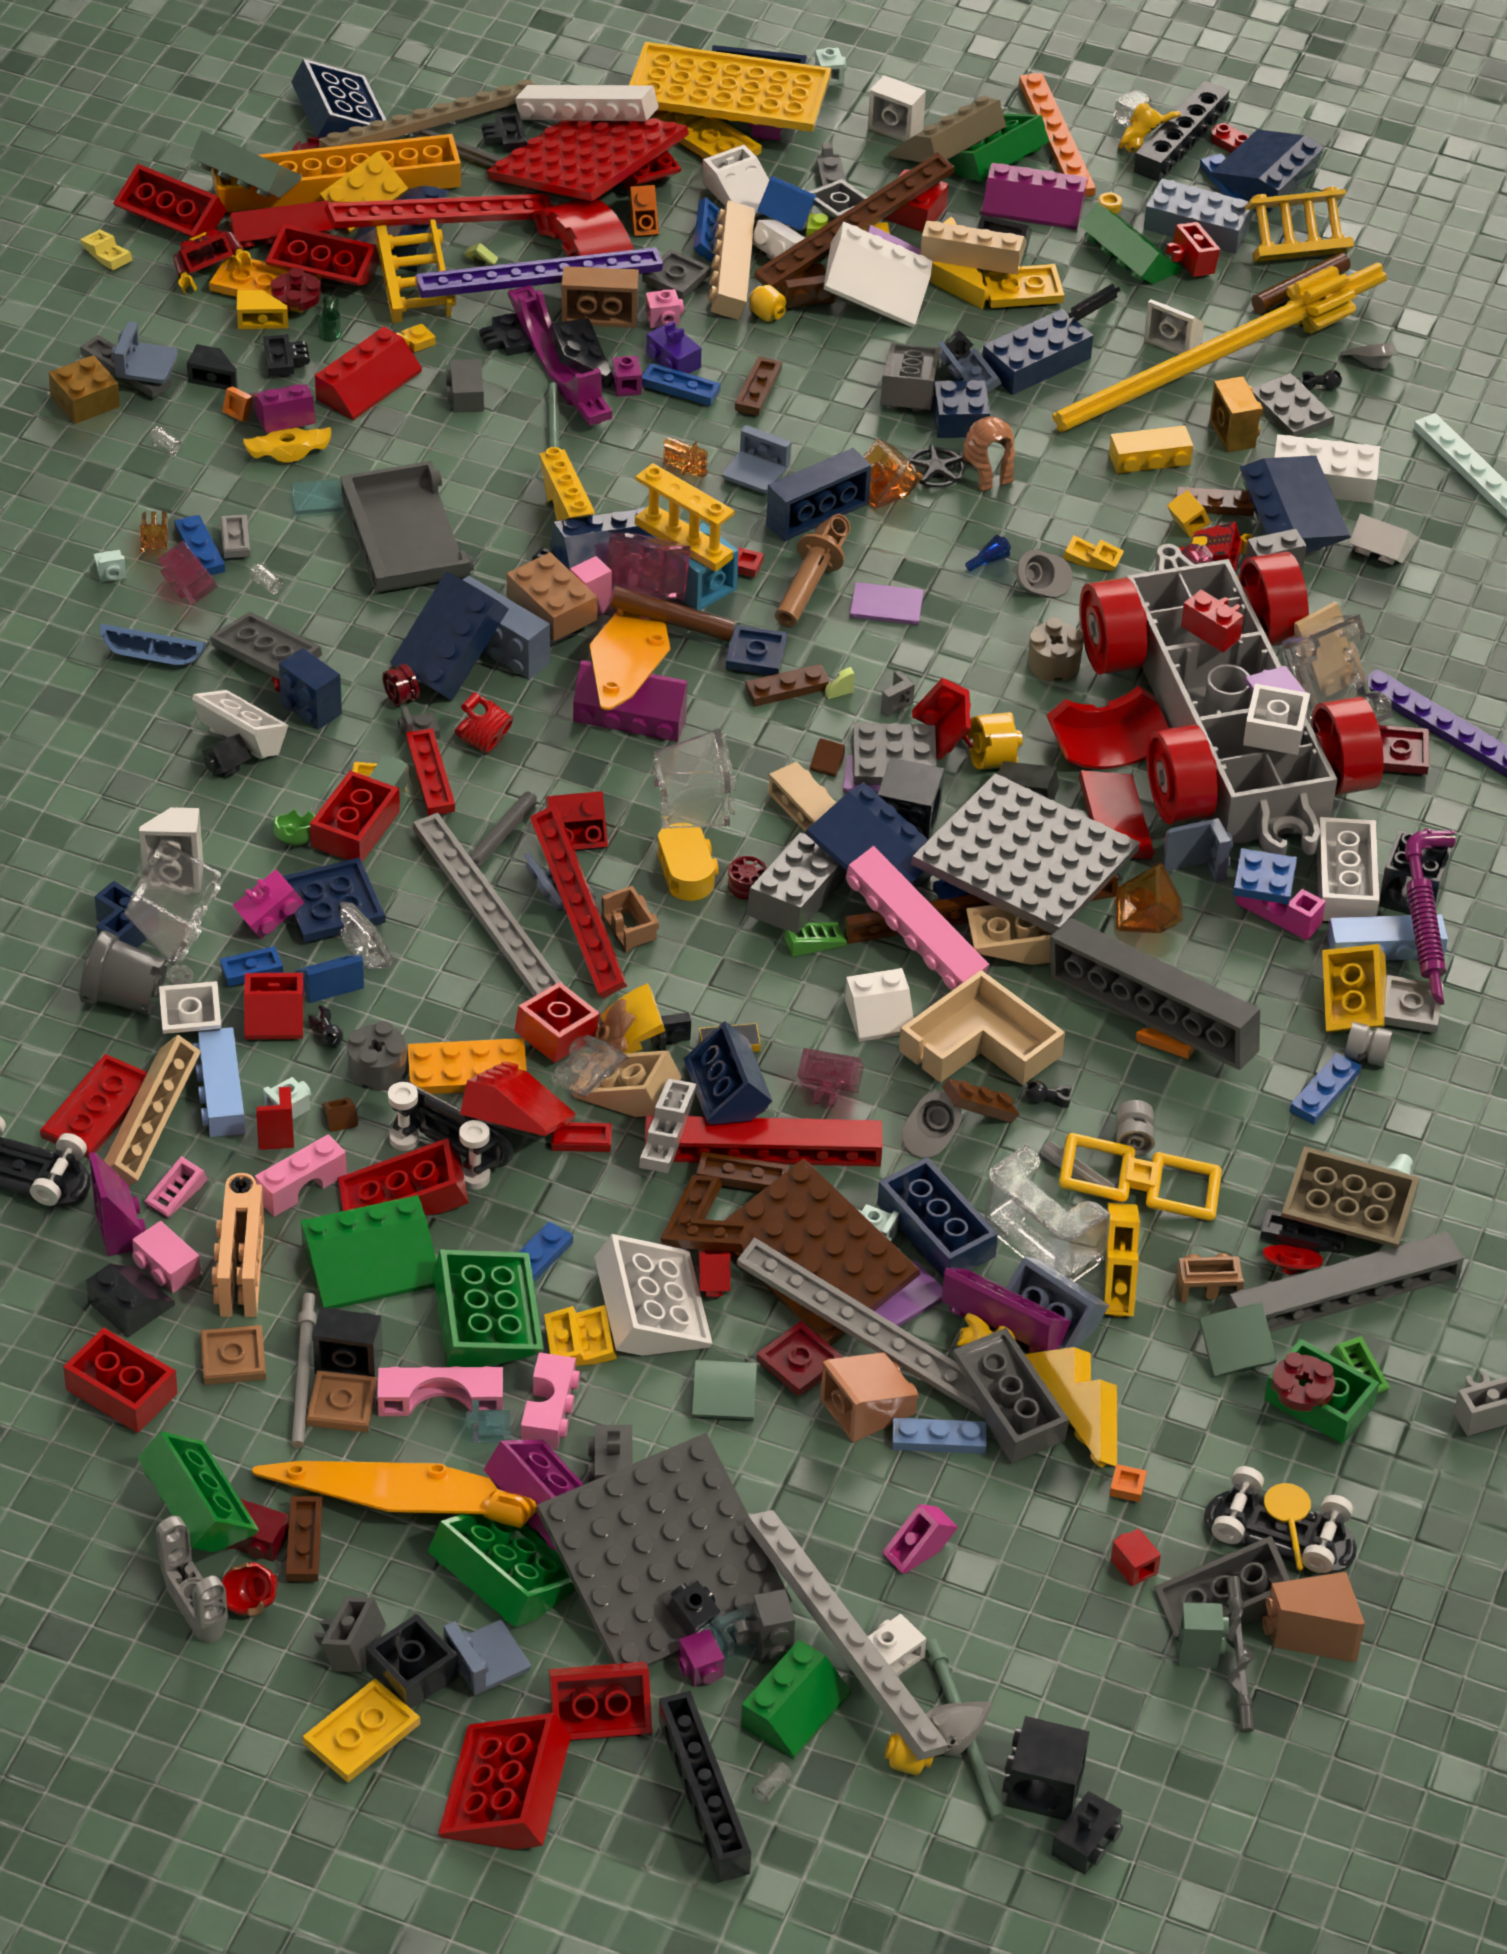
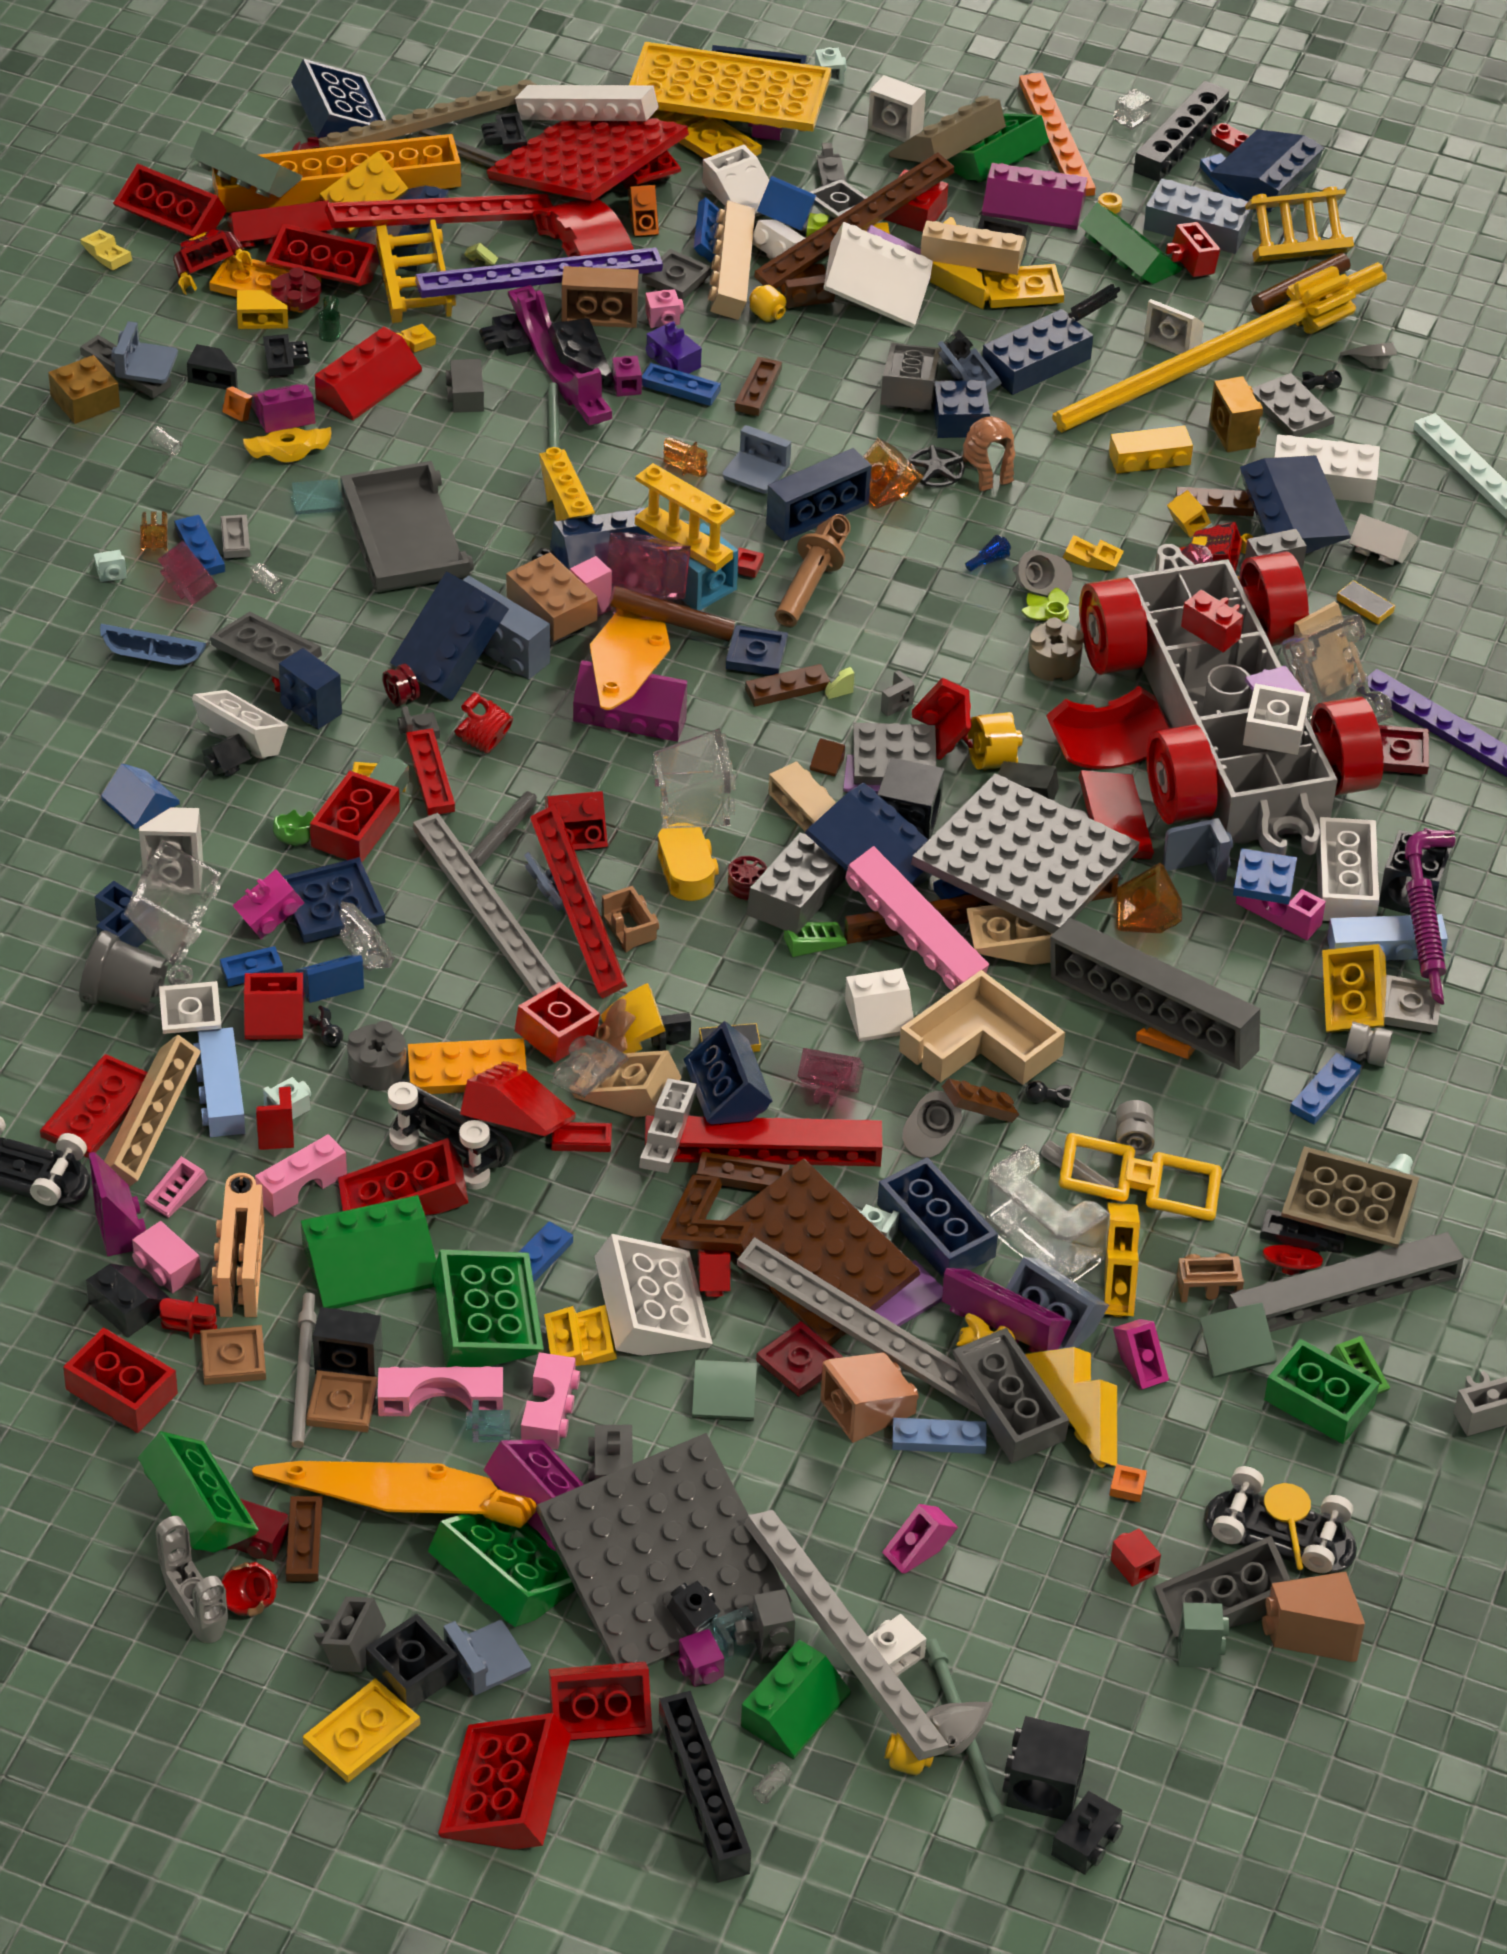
(137, 795): none -> slope
(187, 1316): none -> red arm
(340, 1114): reddish brown slope -> none
(886, 603): piece -> none
(1044, 608): none -> lime plate
(1141, 1352): none -> dark pink slope
(1142, 123): yellow animal -> none
(1244, 1655): dark grey piece -> none
(1308, 1368): dark red plate -> none
(1365, 602): none -> tile

